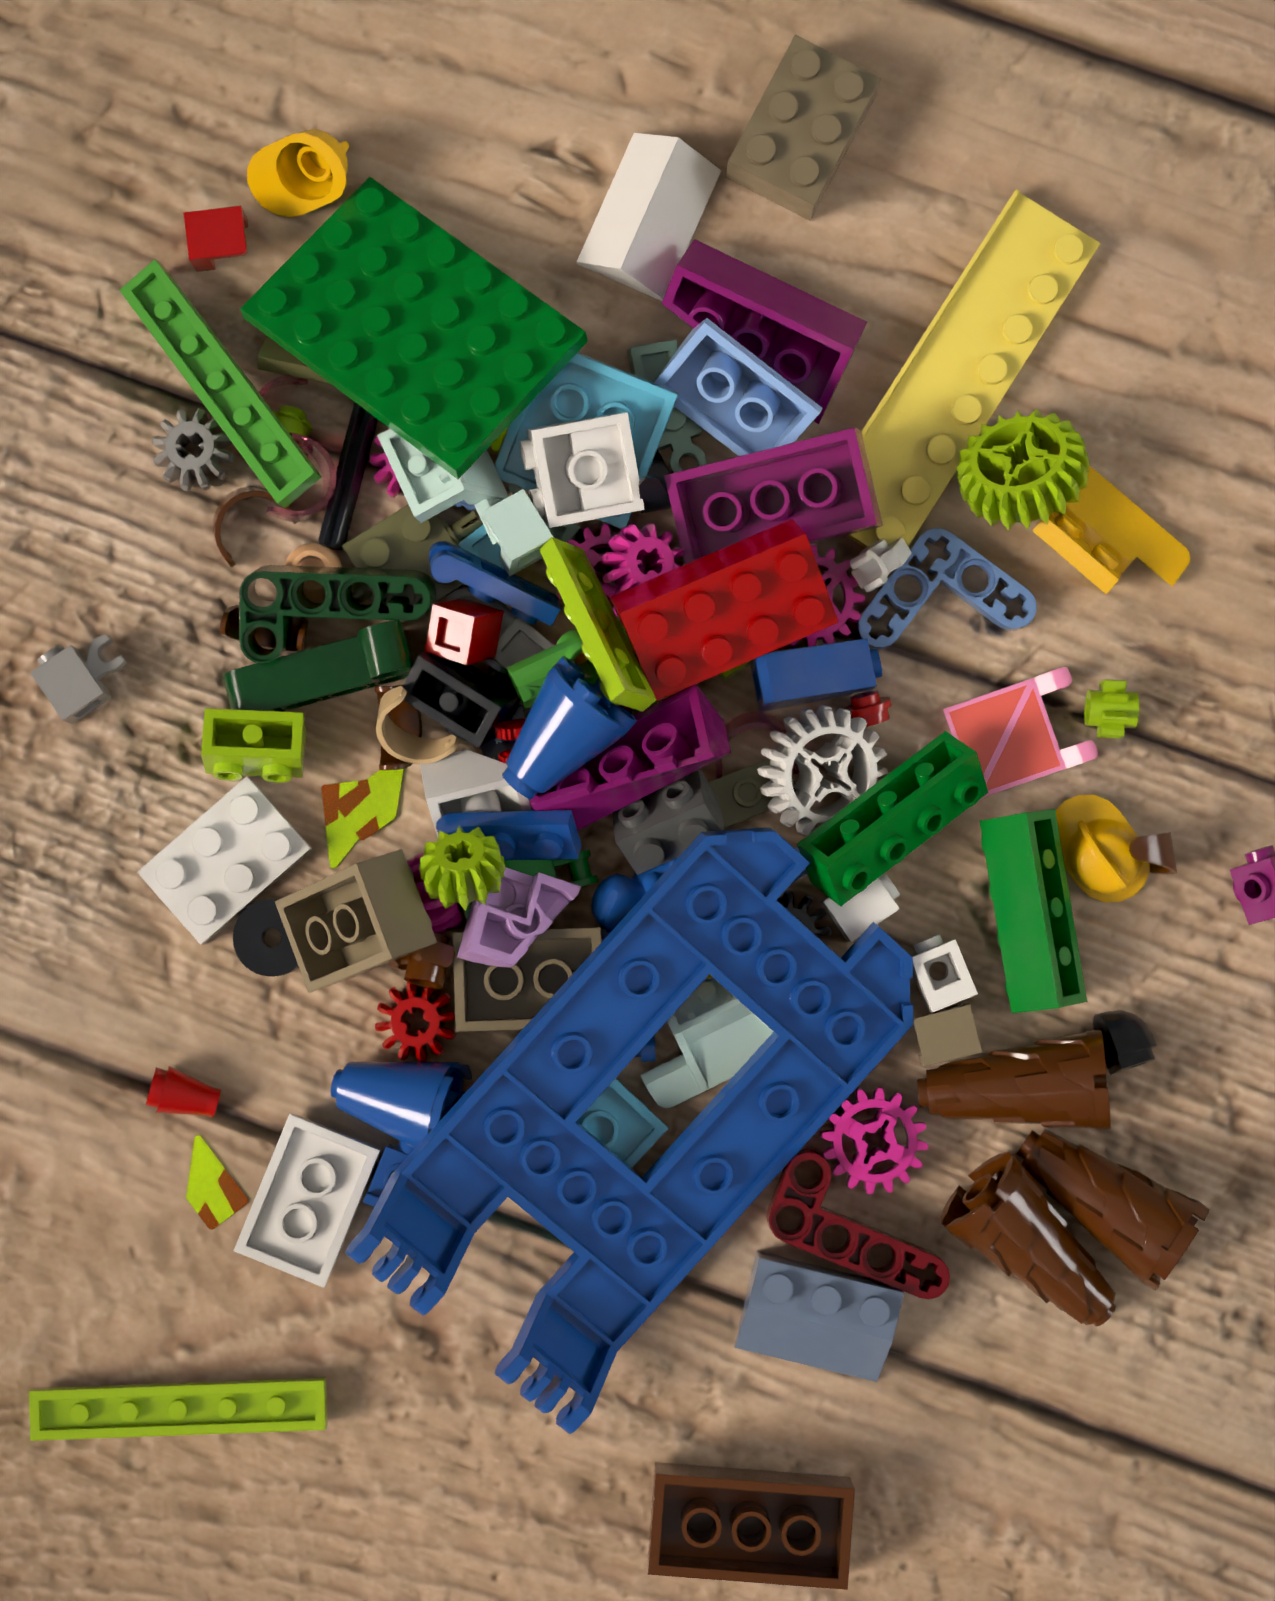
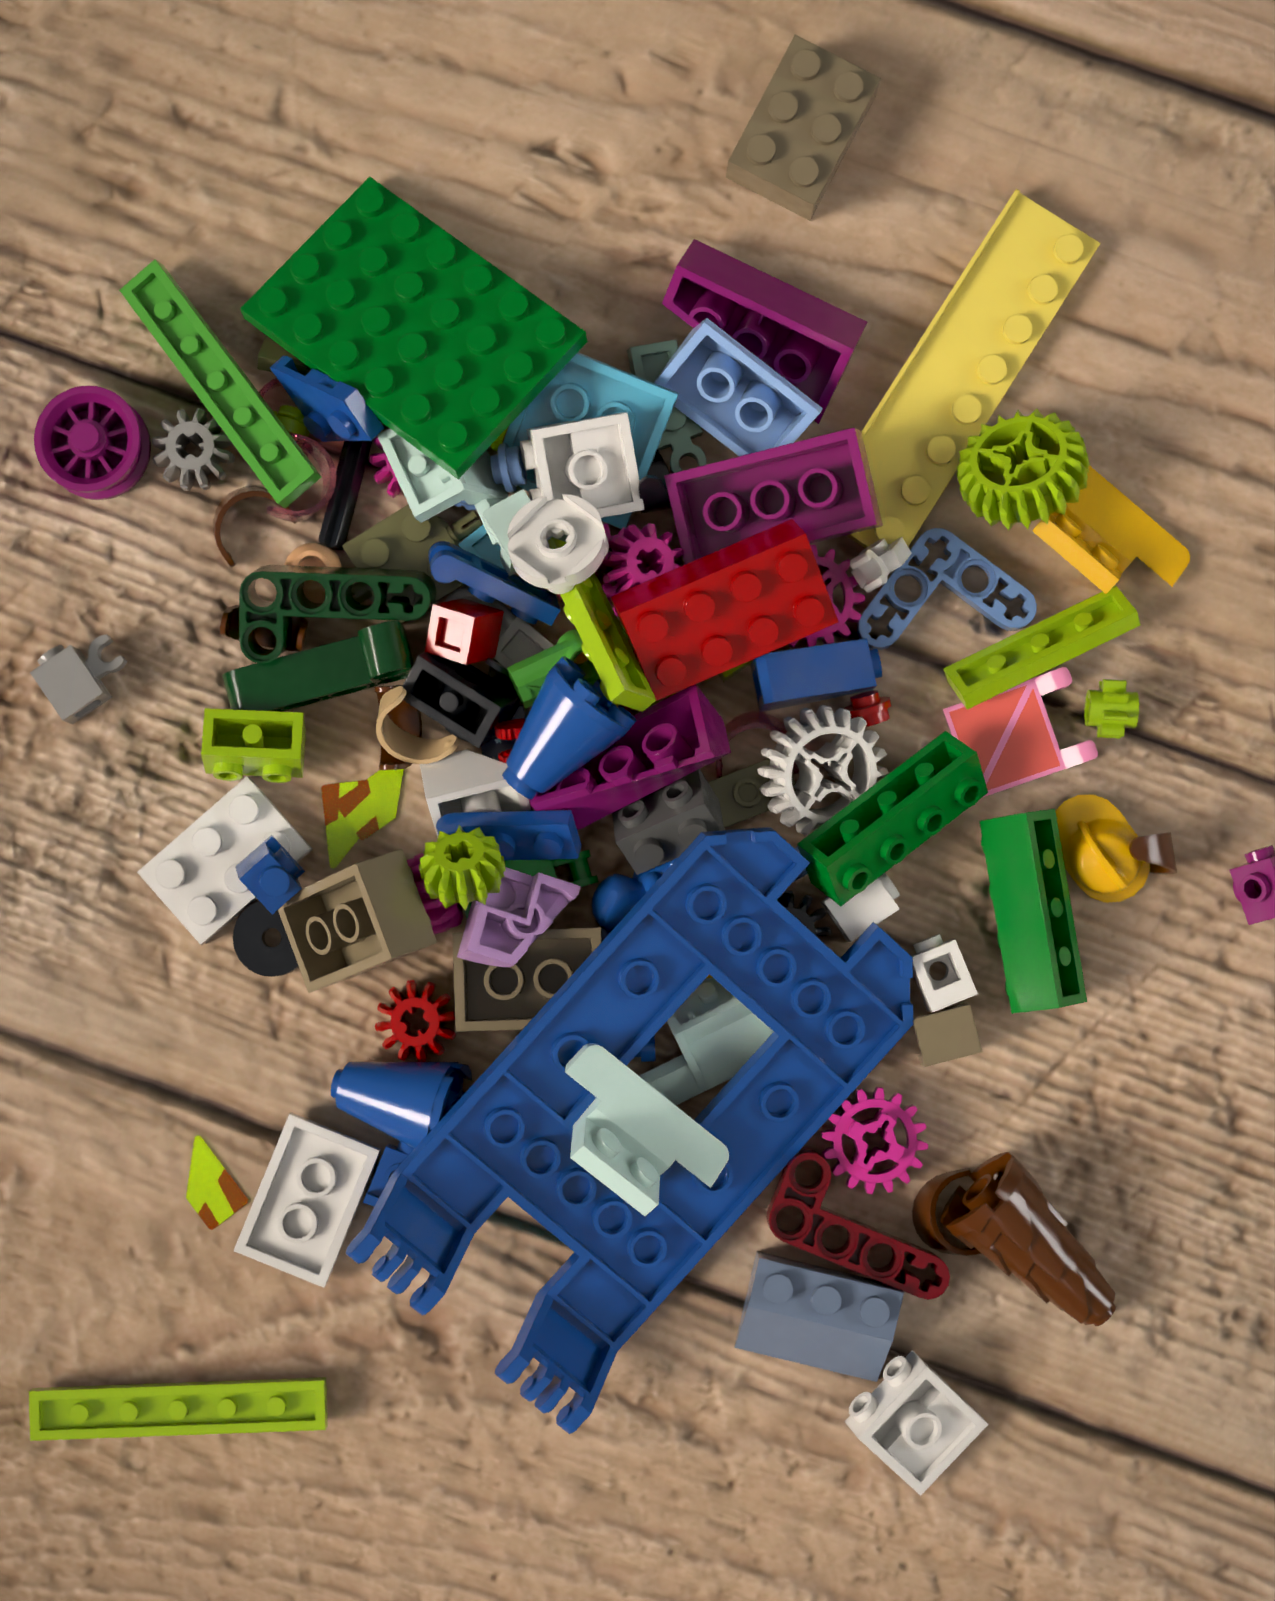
(92, 443): none -> magenta wheel
(181, 1094): red cone -> none
(215, 235): red panel -> none
(270, 874): none -> blue brick
(299, 172): yellow piece -> none
(329, 407): none -> blue wing
(428, 965): reddish brown plate -> none
(508, 467): none -> medium blue plate
(564, 566): none -> white plate
(635, 1132): none -> light aqua plate
(650, 213): white slope -> none
(751, 1526): reddish brown brick -> none
(914, 1421): none -> white plate
(925, 1218): none -> reddish brown helmet
(1041, 647): none -> lime plate
(1045, 1083): reddish brown cone -> none
(1118, 1206): reddish brown cone -> none
(1125, 1040): black piece -> none

